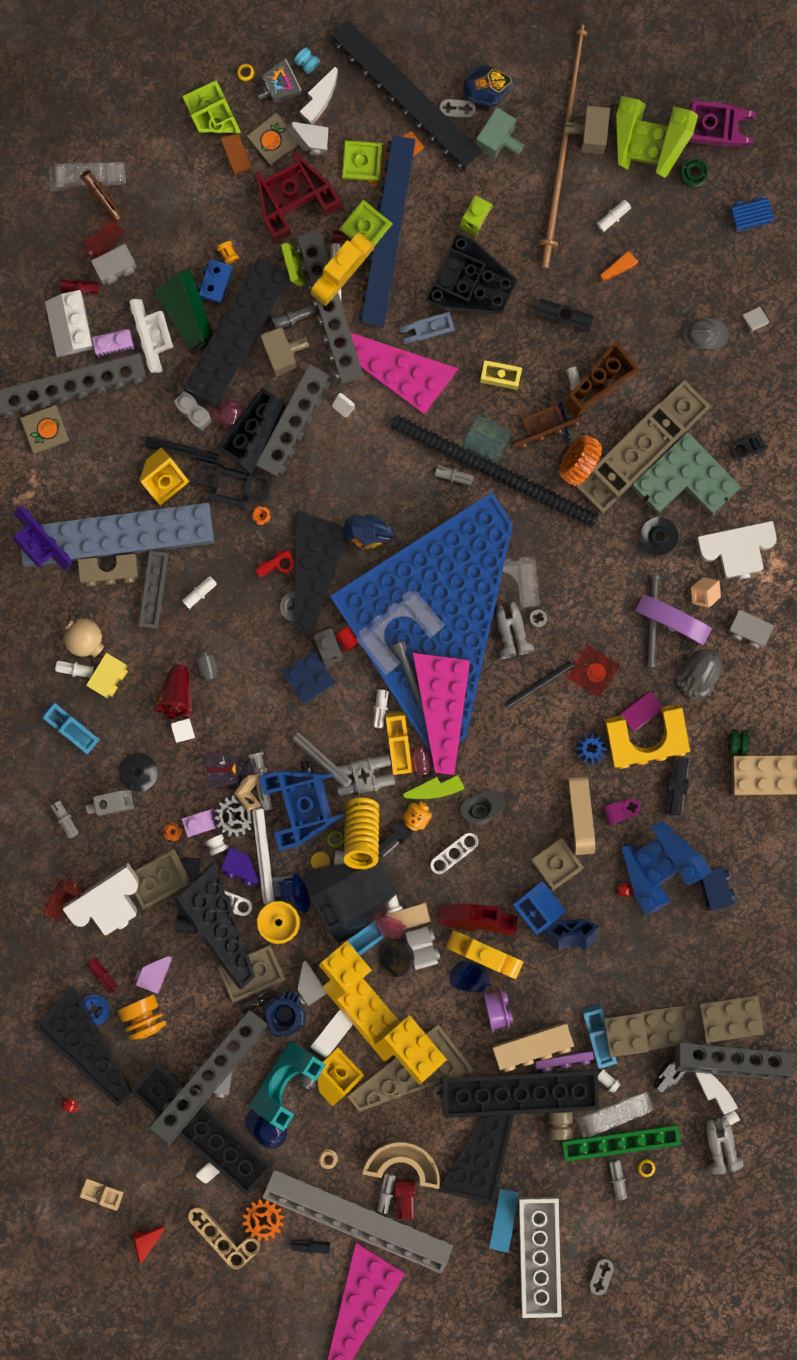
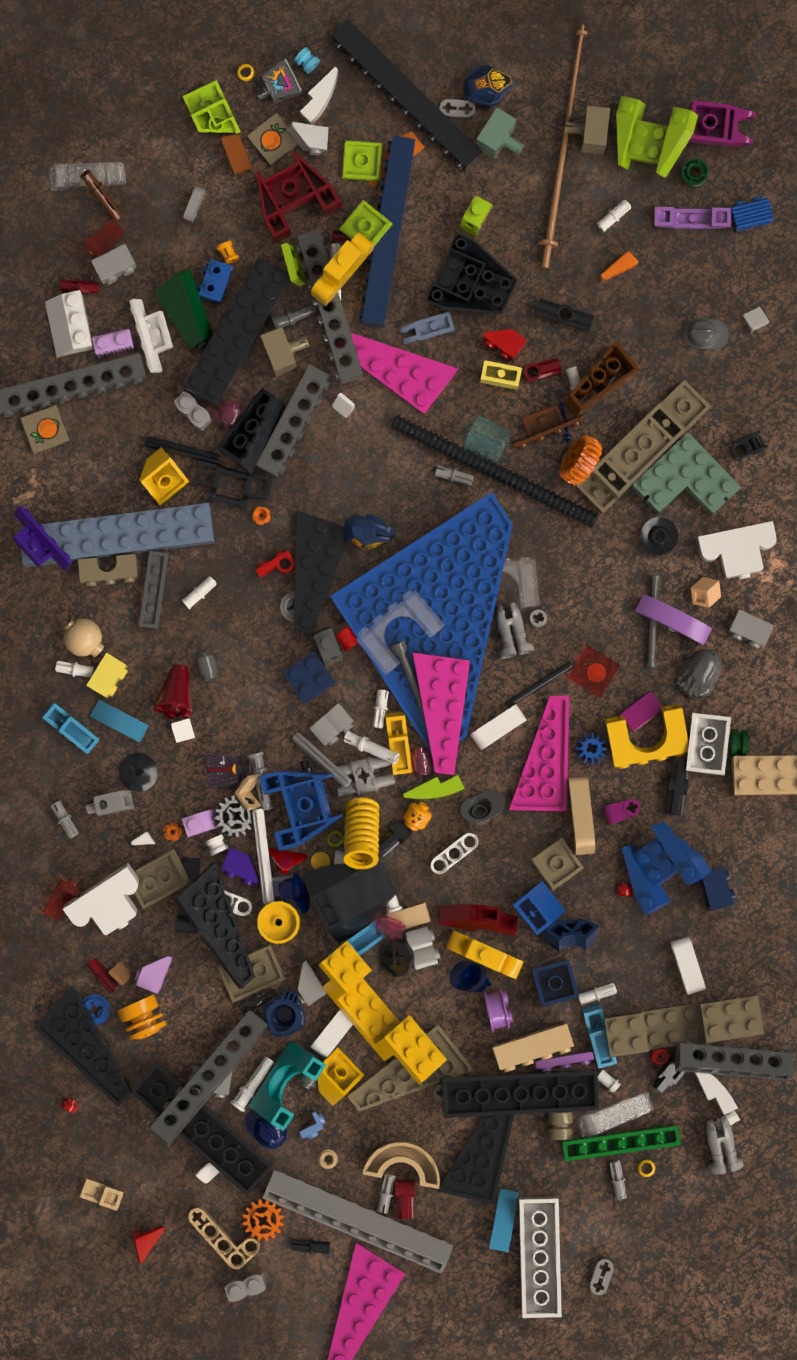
(119, 721): none -> dark azure slope
(120, 974): none -> medium nougat slope
(143, 839): none -> white slope
(194, 203): none -> light grey beam
(247, 1091): none -> white pin
(250, 1285): none -> light grey brick
(285, 859): none -> red piece
(312, 1130): none -> medium blue bracket
(332, 725): none -> light grey brick
(365, 744): none -> white pin
(498, 727): none -> white beam
(507, 342): none -> red slope
(543, 369): none -> dark red piece
(546, 769): none -> dark pink wing
(555, 982): none -> dark blue brick
(597, 993): none -> white axle
(660, 1061): none -> red plate
(687, 965): none -> white beam
(692, 218): none -> medium lavender slope
(708, 744): none -> white slope

